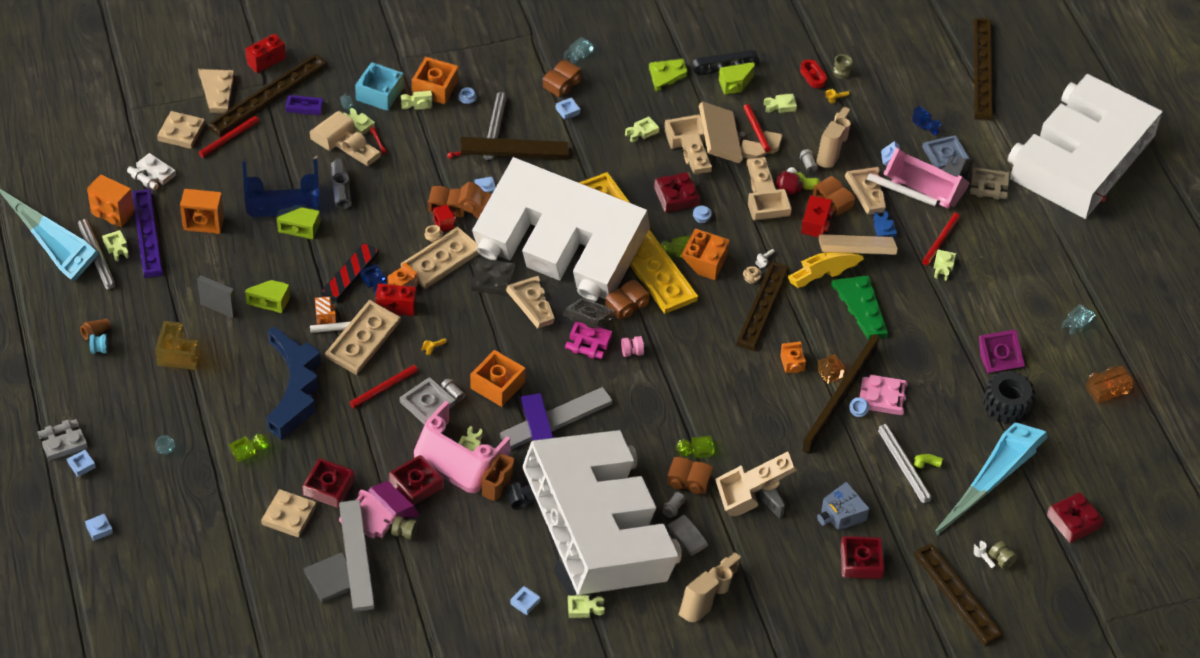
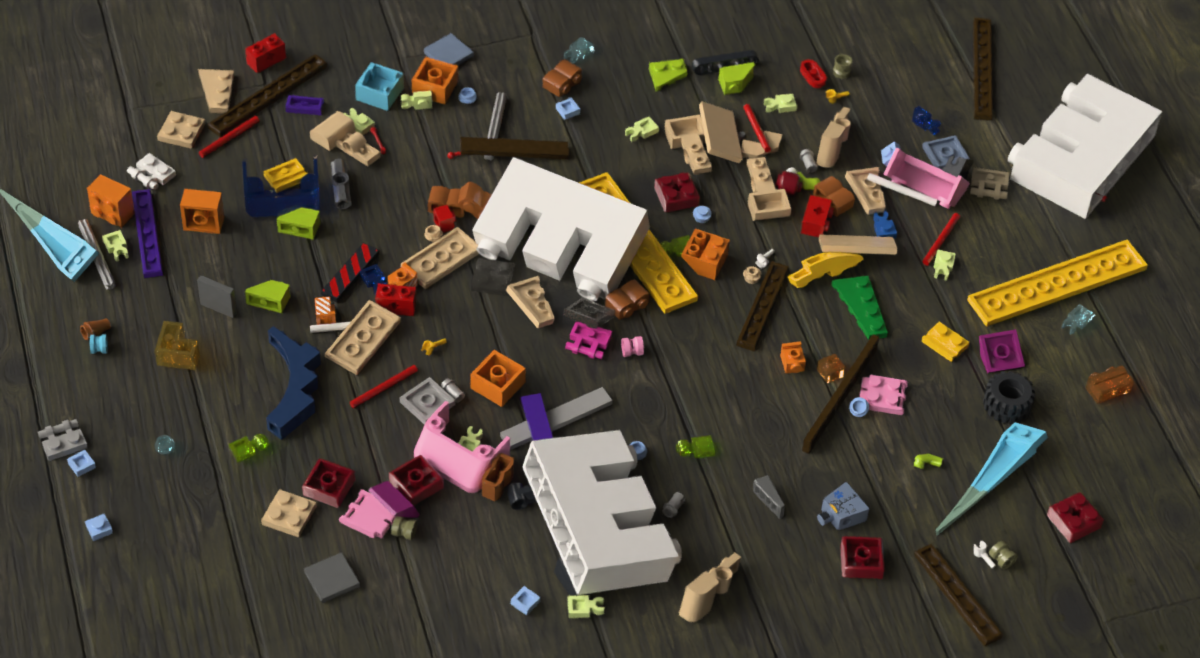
(285, 175): none -> yellow plate
(346, 101): clear light blue plate -> none
(356, 556): light grey tile -> none
(449, 50): none -> sand blue tile
(486, 184): light blue plate -> none
(640, 449): none -> light blue plate
(688, 535): flat silver slope -> none
(689, 475): dark orange brick -> none
(739, 486): tan plate -> none
(904, 463): axle -> none
(945, 341): none -> yellow plate
(1056, 282): none -> yellow plate

